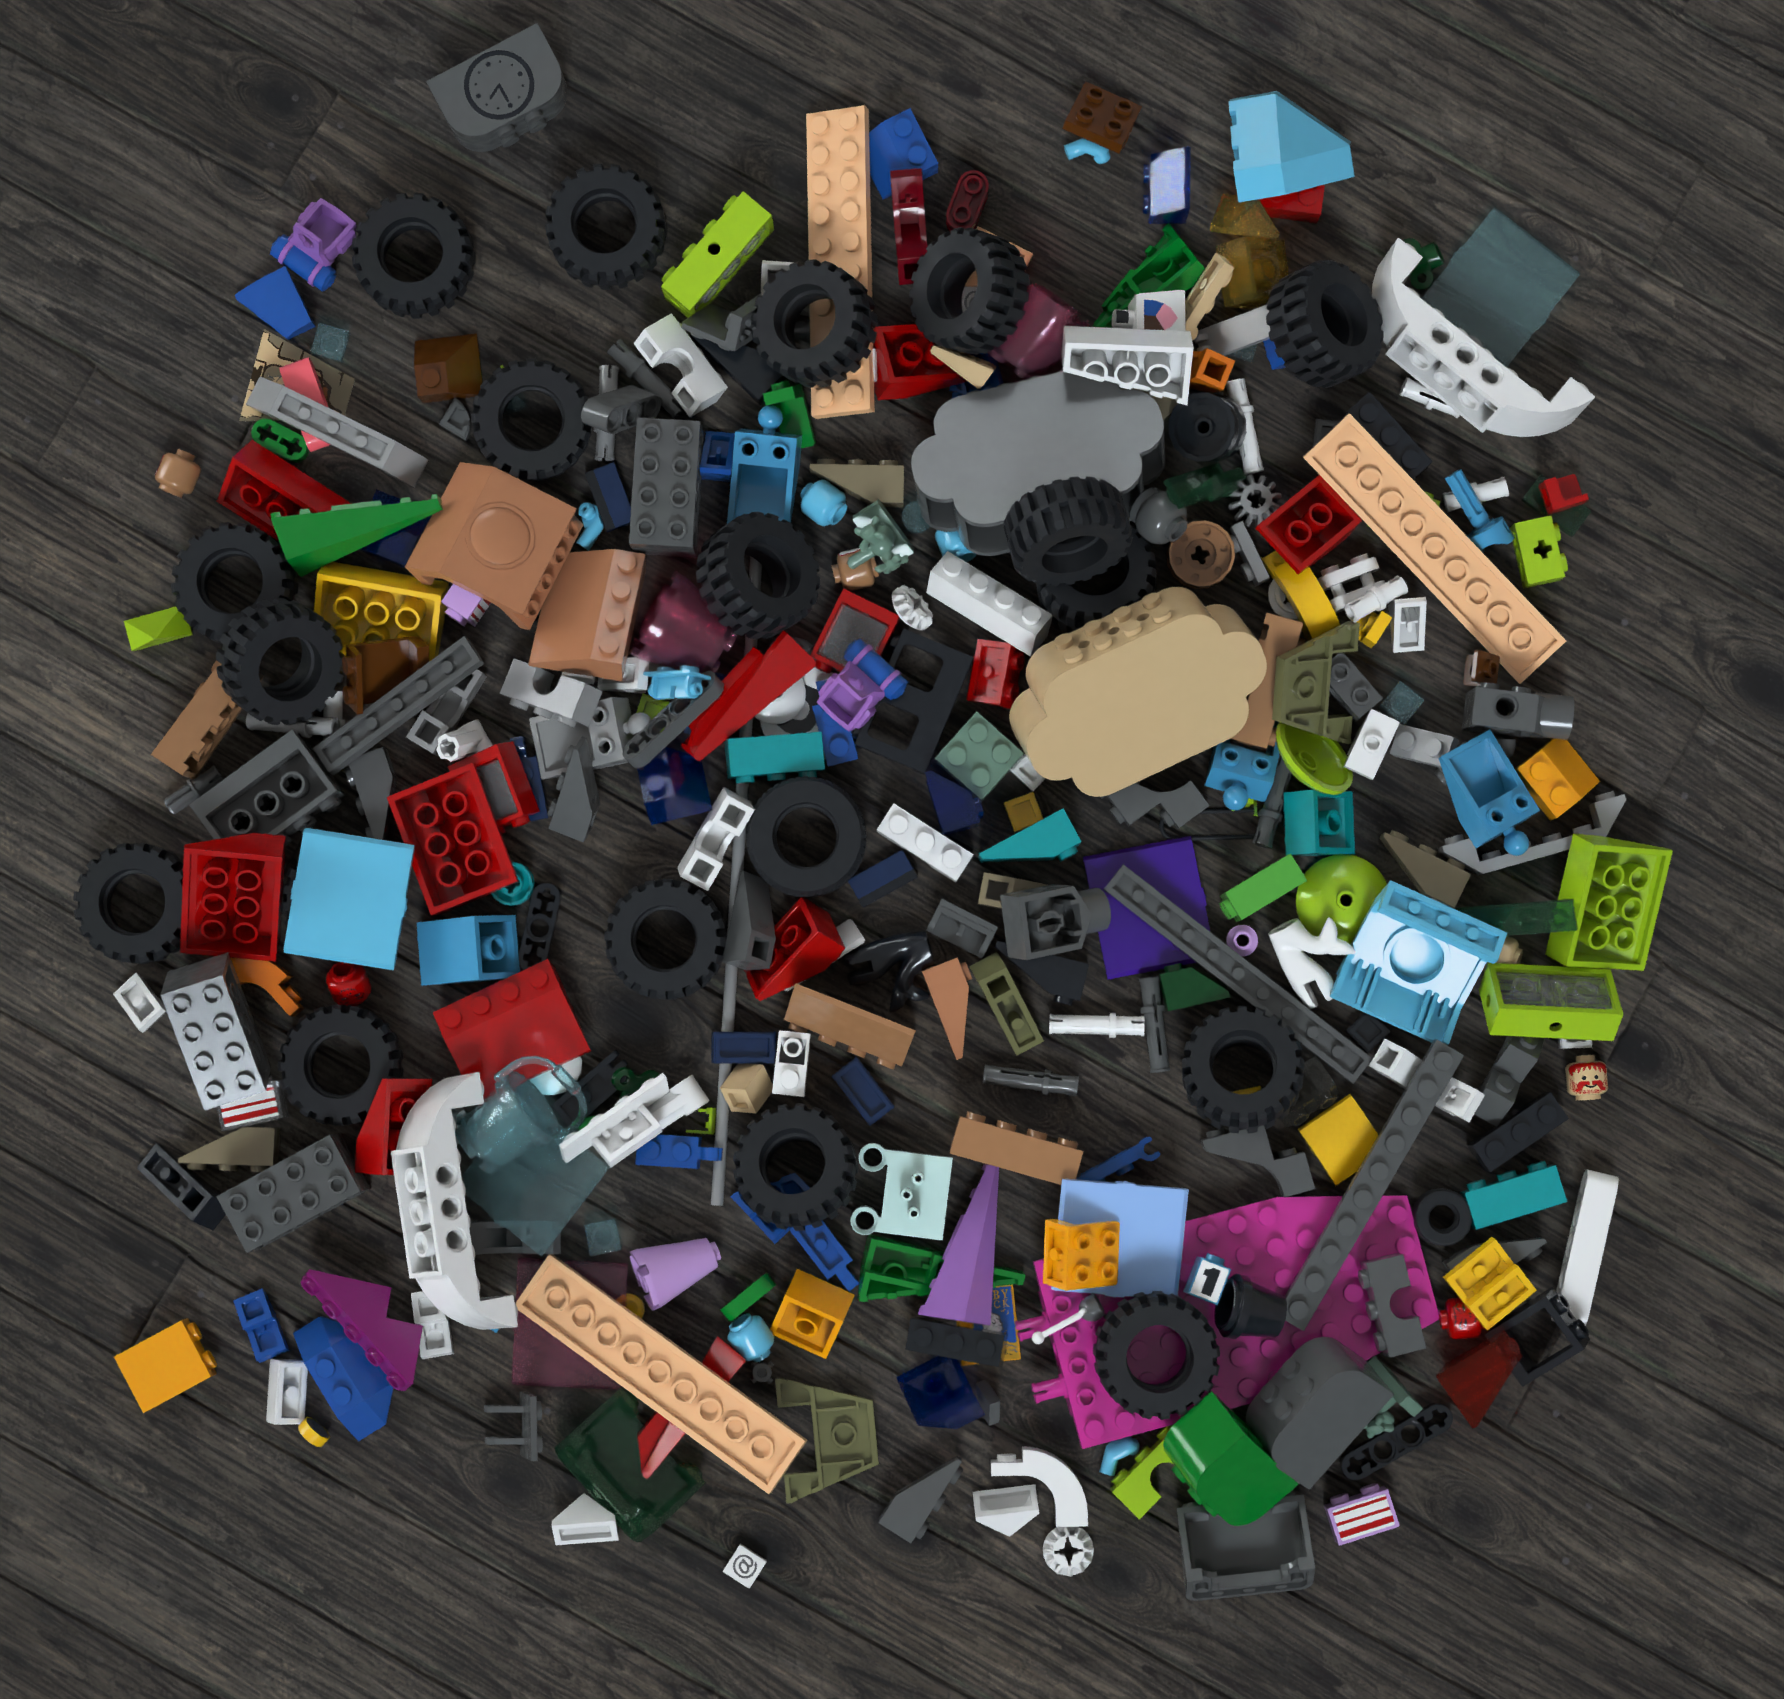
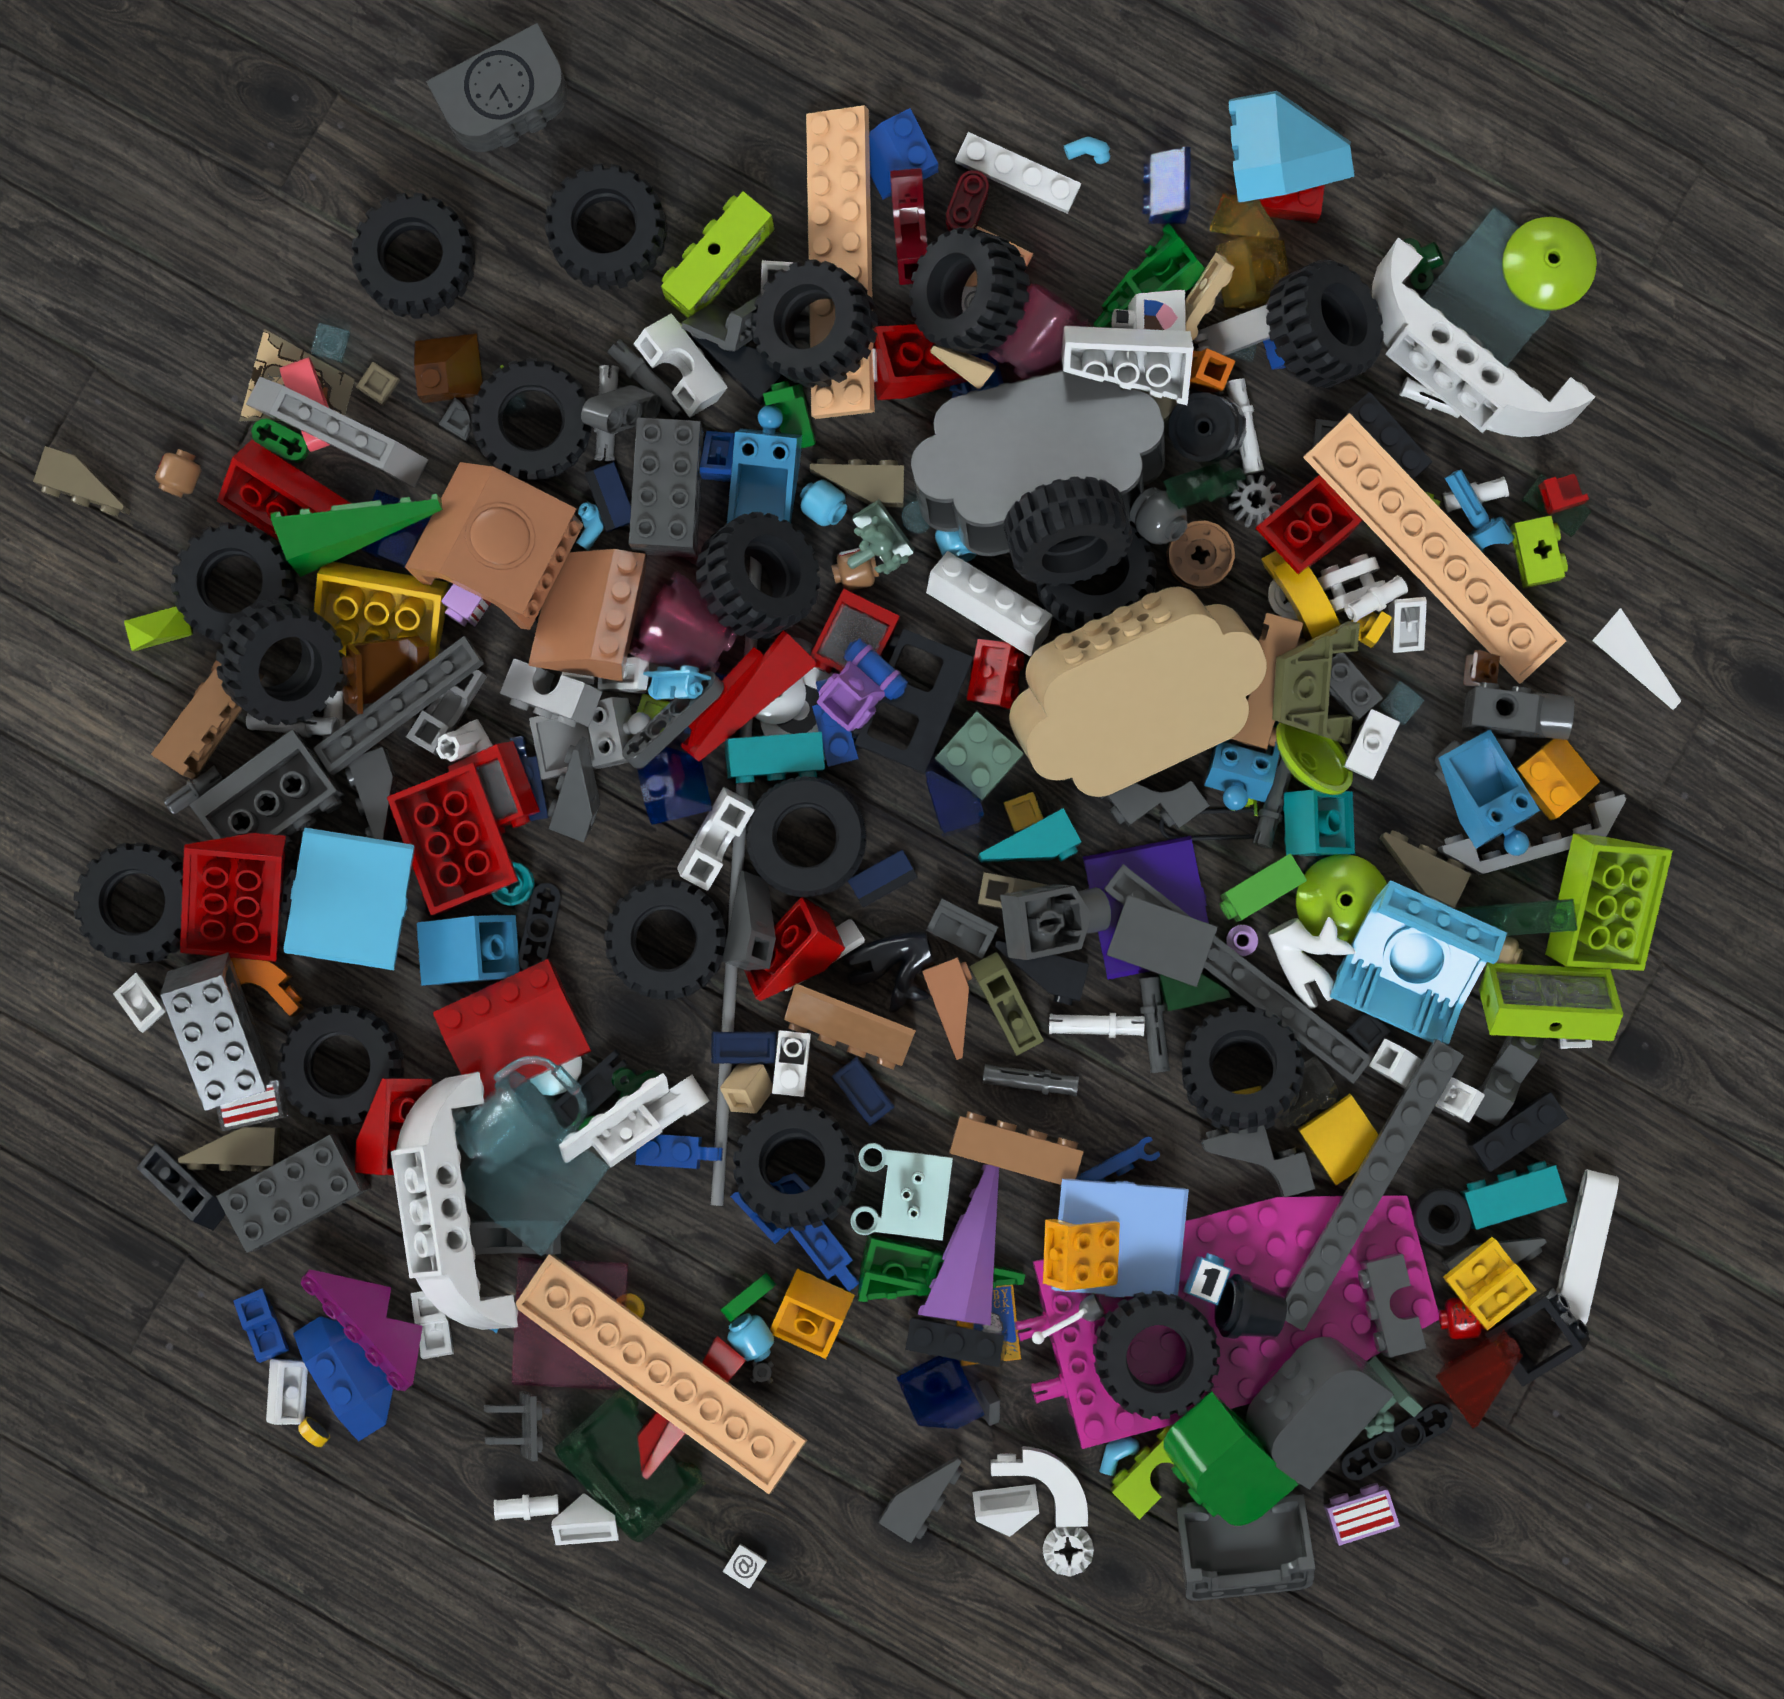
(69, 475): none -> dark tan slope
(166, 1364): light orange panel -> none
(277, 303): blue slope -> none
(315, 243): medium lavender piece -> none
(348, 983): red head -> none
(378, 383): none -> dark tan tile
(526, 1507): none -> white pin
(603, 1237): clear light blue tile -> none
(672, 1268): lavender cone -> none
(710, 1125): lime piece -> none
(842, 1435): olive wing -> none
(911, 608): white gear -> none
(924, 842): white arch -> none
(1018, 172): none -> white plate
(1026, 773): white tile -> none
(1102, 117): reddish brown plate -> none
(1161, 941): none -> dark grey tile
(1253, 567): light grey plate -> none
(1421, 745): light grey plate -> none
(1538, 280): none -> lime dish
(1586, 1078): tan head -> none
(1626, 647): none -> white sticker

